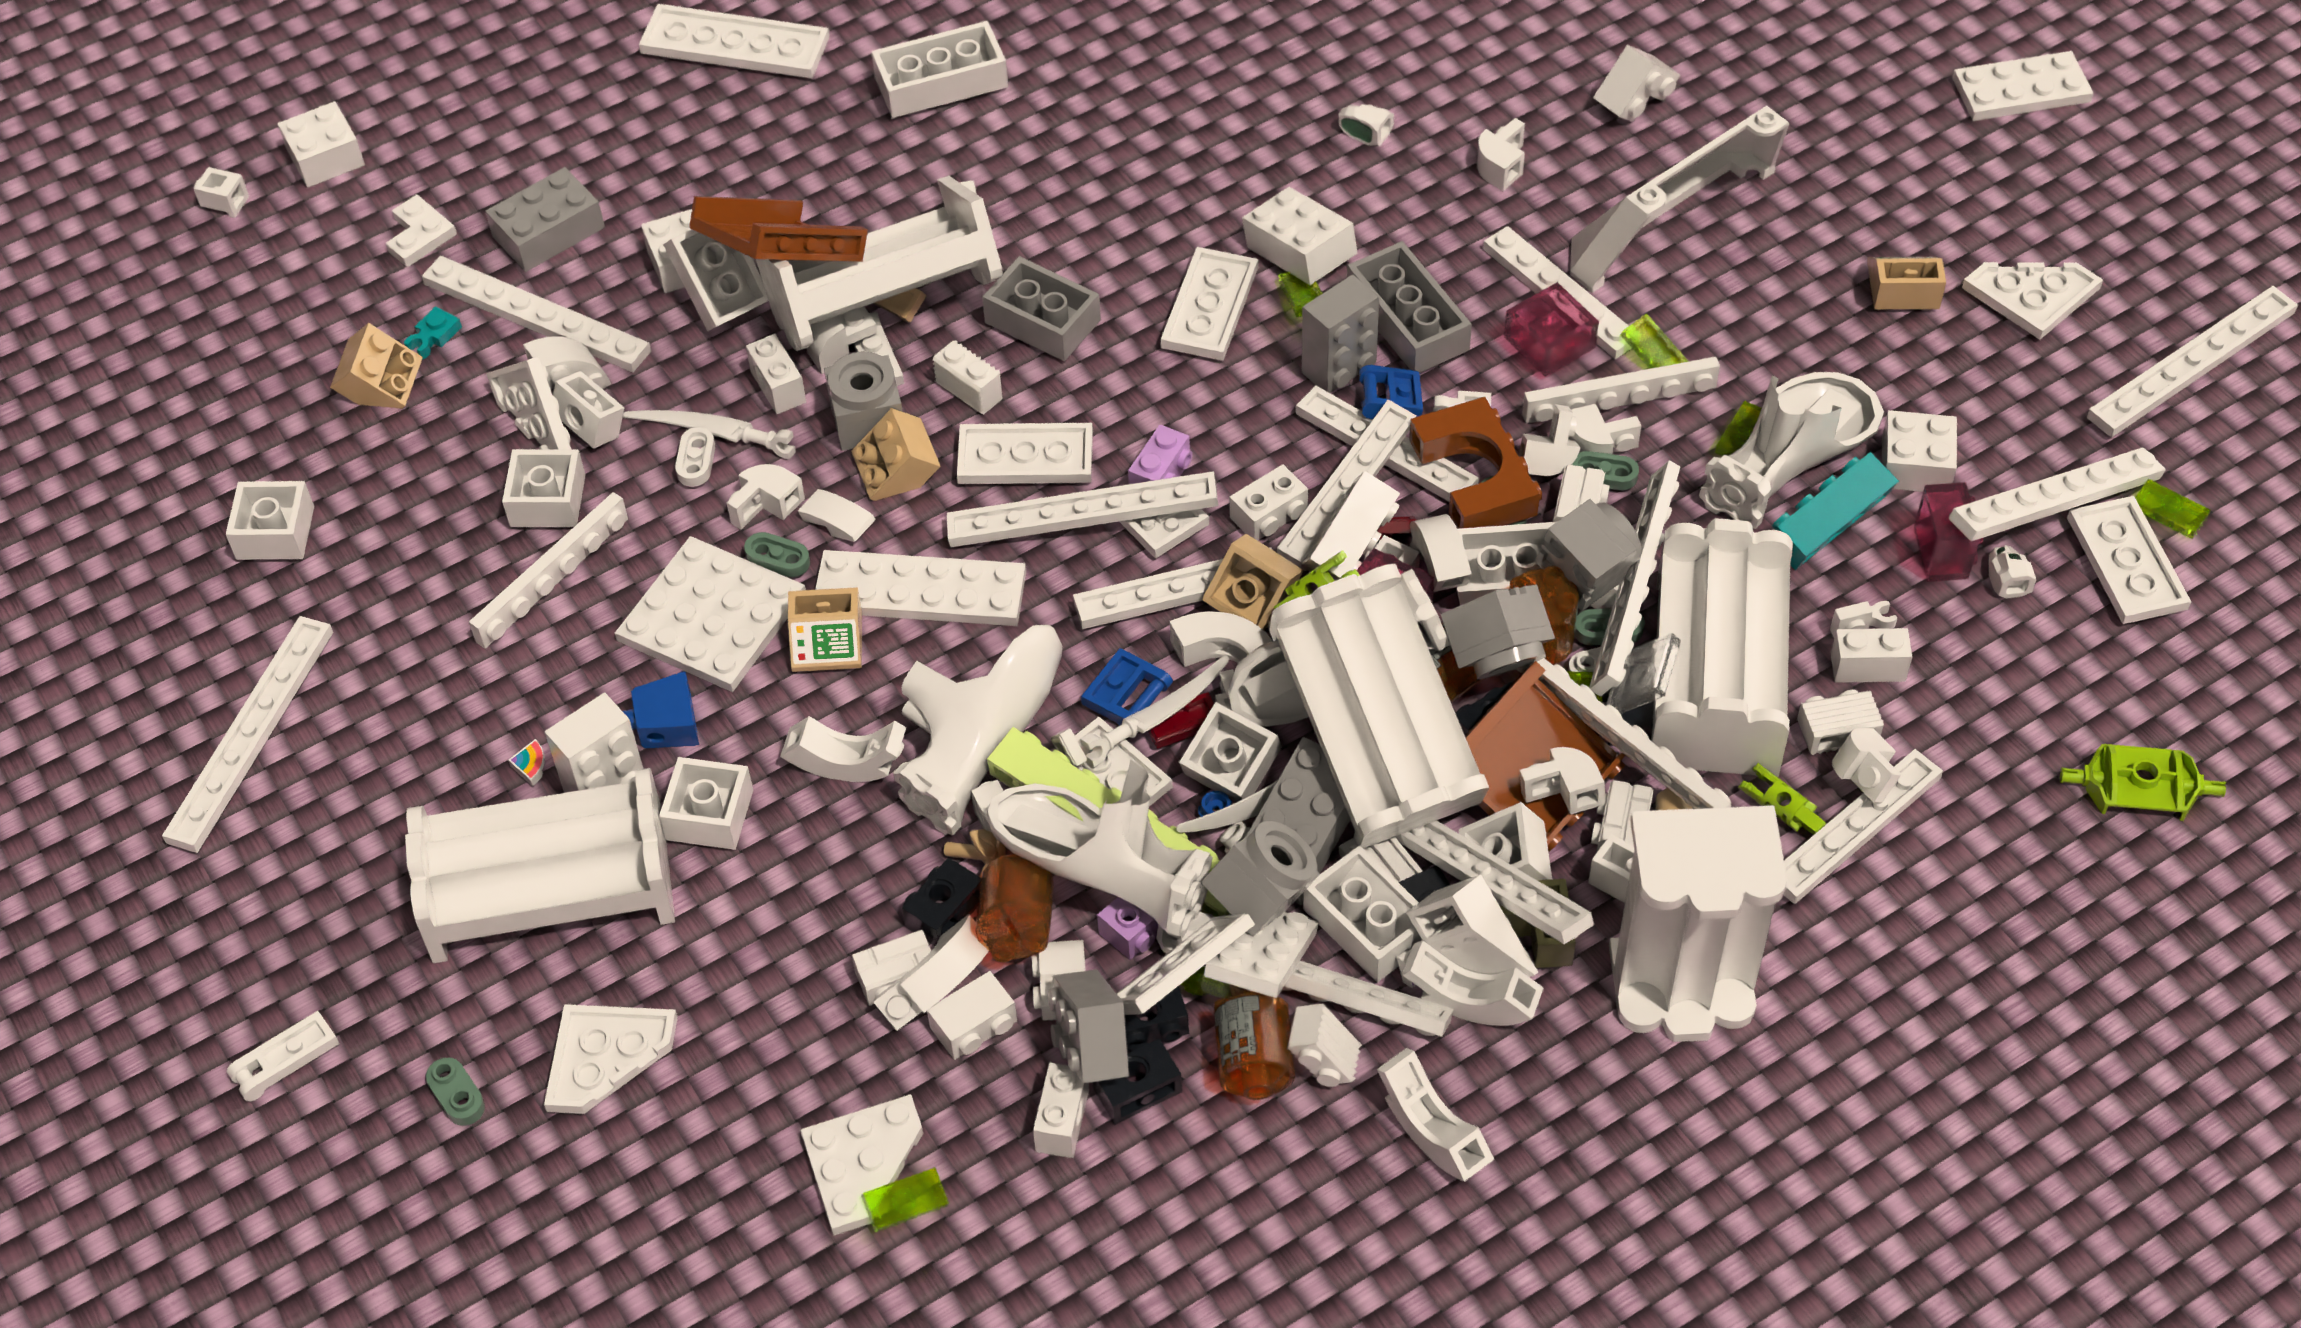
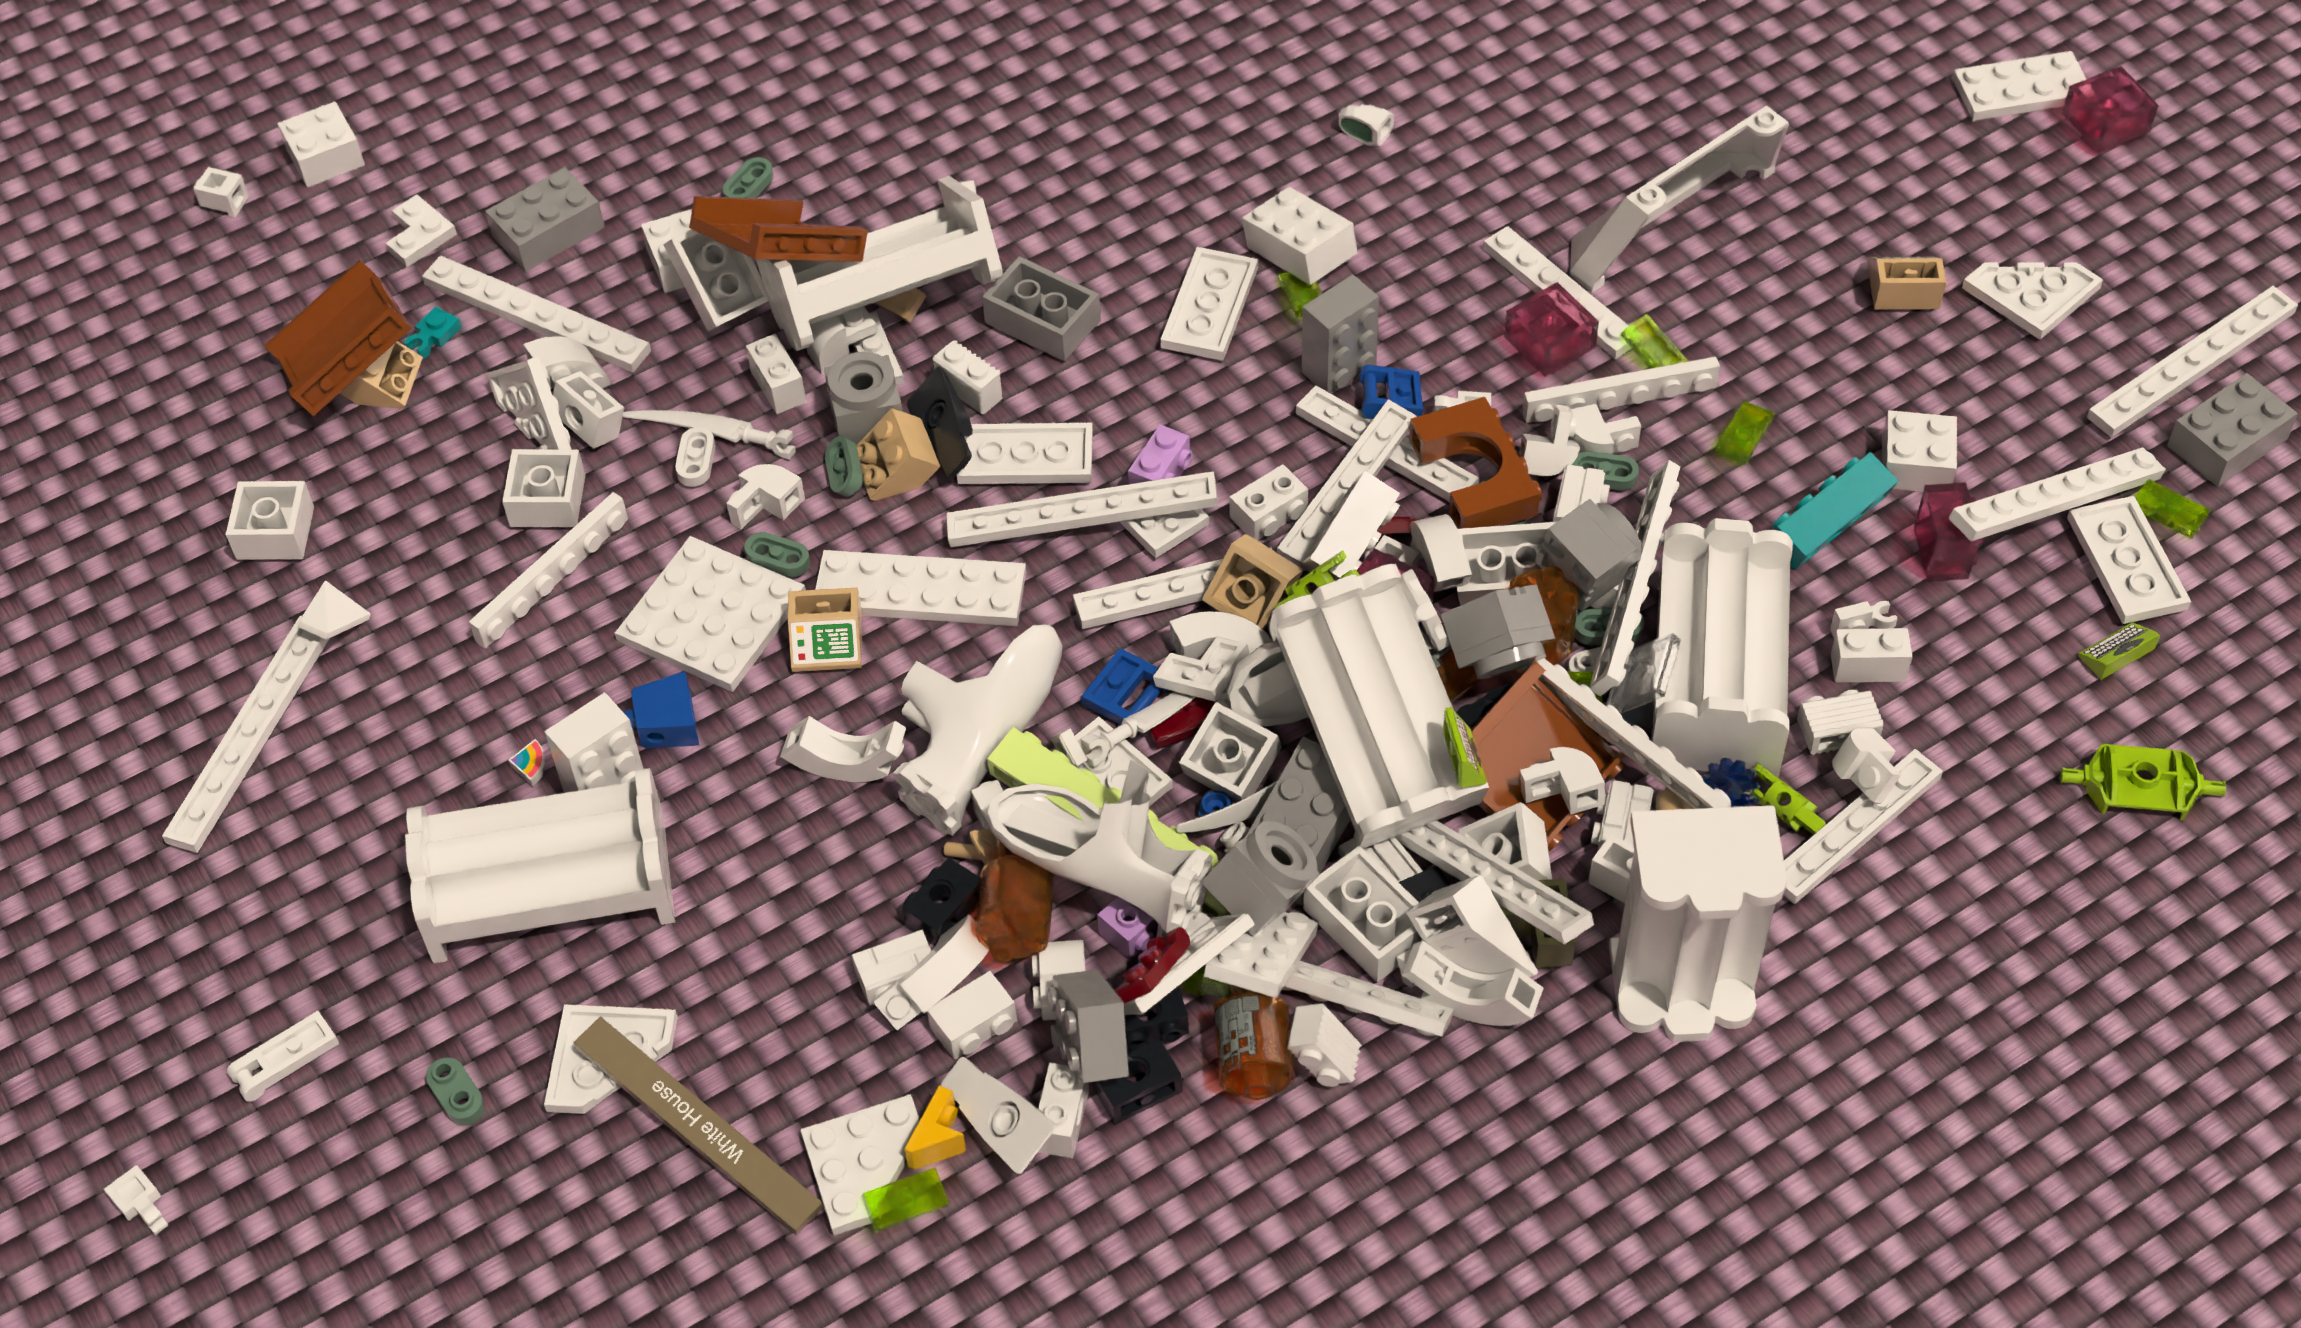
(134, 1196): none -> white plate
(332, 613): none -> white slope
(338, 337): none -> dark orange panel
(699, 1125): none -> dark tan tile
(706, 803): white brick -> none
(734, 40): white plate -> none
(749, 179): none -> sand green plate
(838, 514): white slope -> none
(843, 466): none -> sand green plate
(933, 1136): none -> yellow slope
(940, 69): white brick -> none
(944, 421): none -> black piece
(999, 1114): none -> white piece
(1153, 964): none -> dark red plate
(1202, 677): none -> white plate
(1413, 308): light grey brick -> none
(1429, 1123): white arch -> none
(1462, 750): none -> lime slope
(1500, 155): white brick -> none
(1633, 81): white brick -> none
(1733, 773): none -> clear blue gear
(1796, 430): white animal -> none
(2010, 573): white rock -> none
(2109, 109): none -> clear pink piece
(2119, 649): none -> lime slope
(2232, 429): none -> light grey brick

